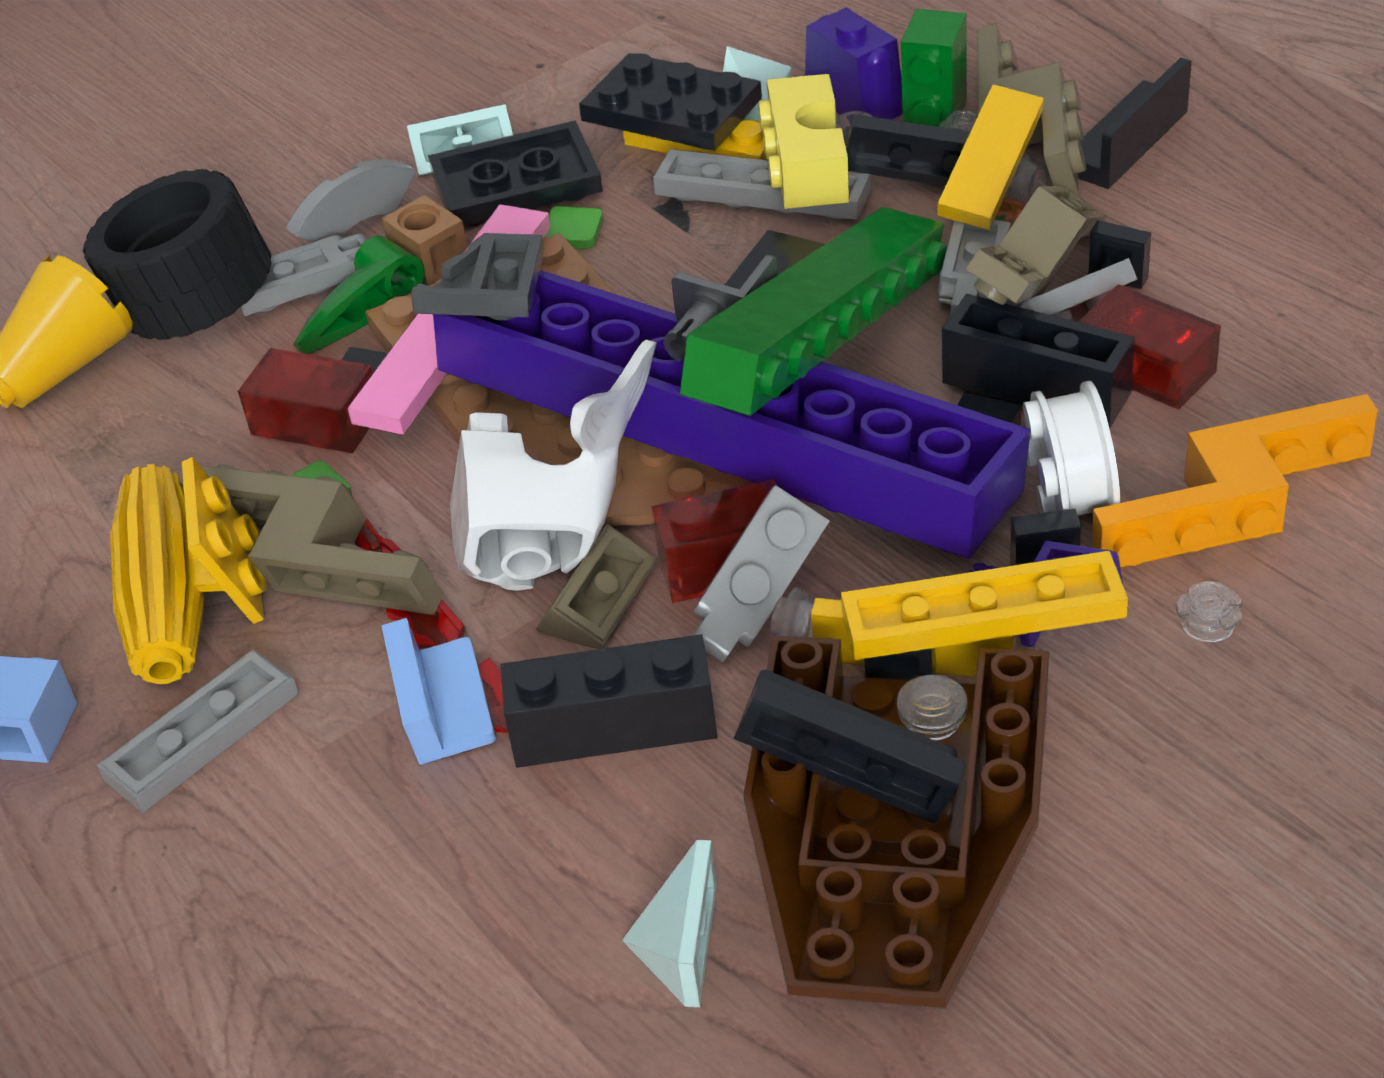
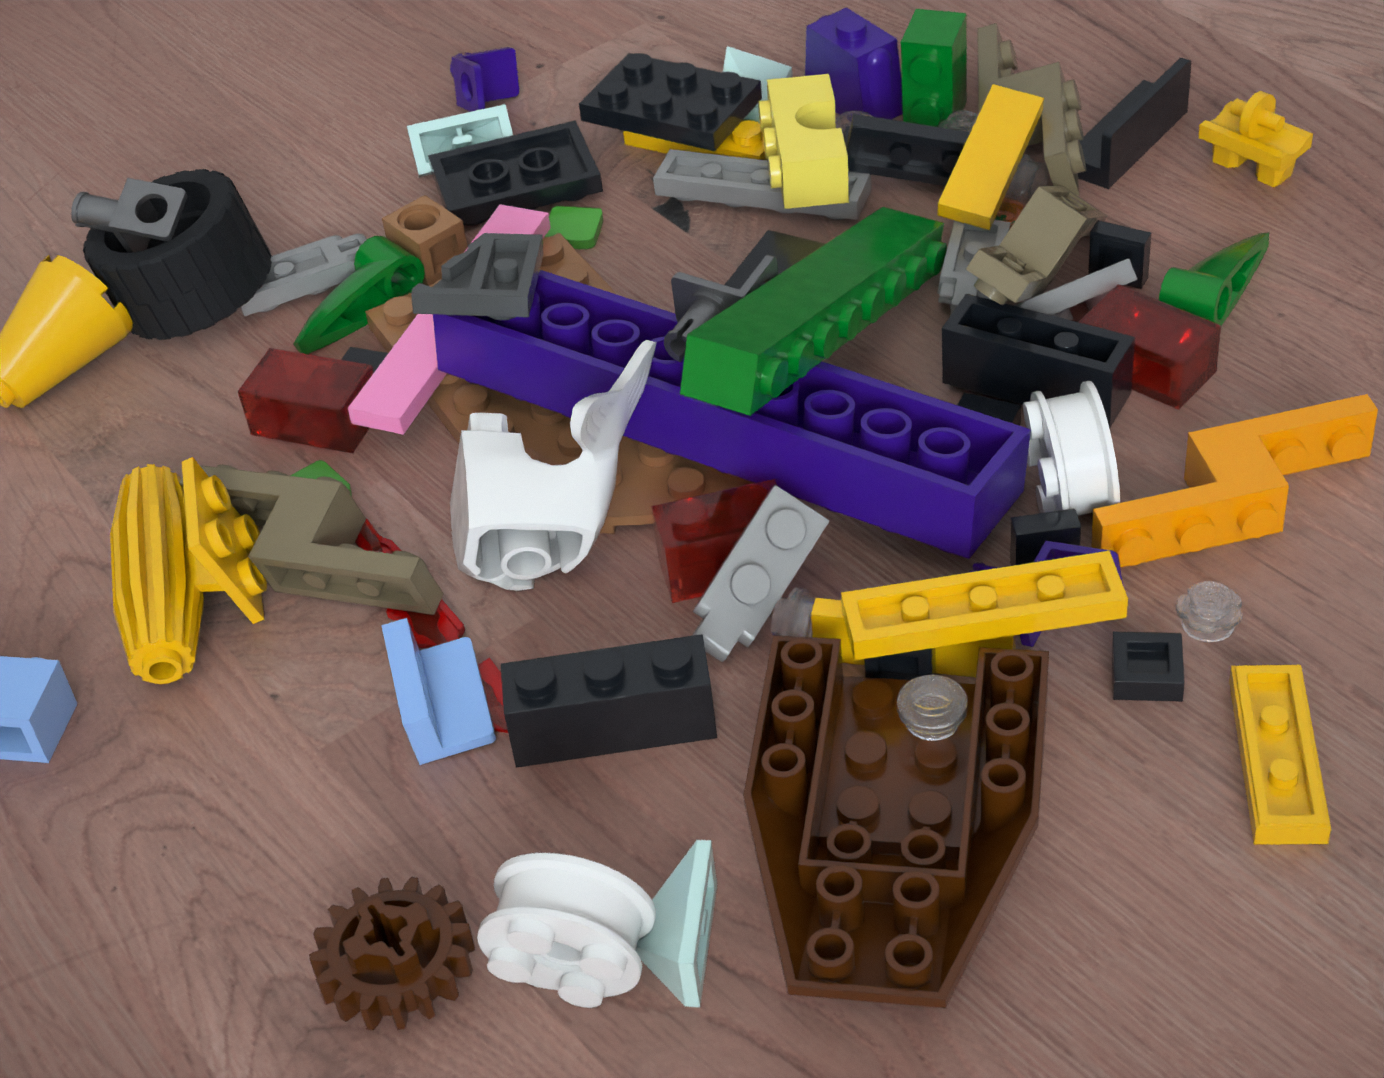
(133, 215): none -> flat silver bracket
(197, 730): light grey tile -> none
(364, 192): light grey tile -> none
(392, 953): none -> reddish brown gear
(484, 77): none -> dark purple bracket
(566, 927): none -> white wheel
(599, 590): dark tan slope -> none
(850, 746): black panel -> none
(1147, 666): none -> black tile
(1217, 281): none -> green piece
(1257, 134): none -> yellow hips
(1279, 755): none -> yellow tile

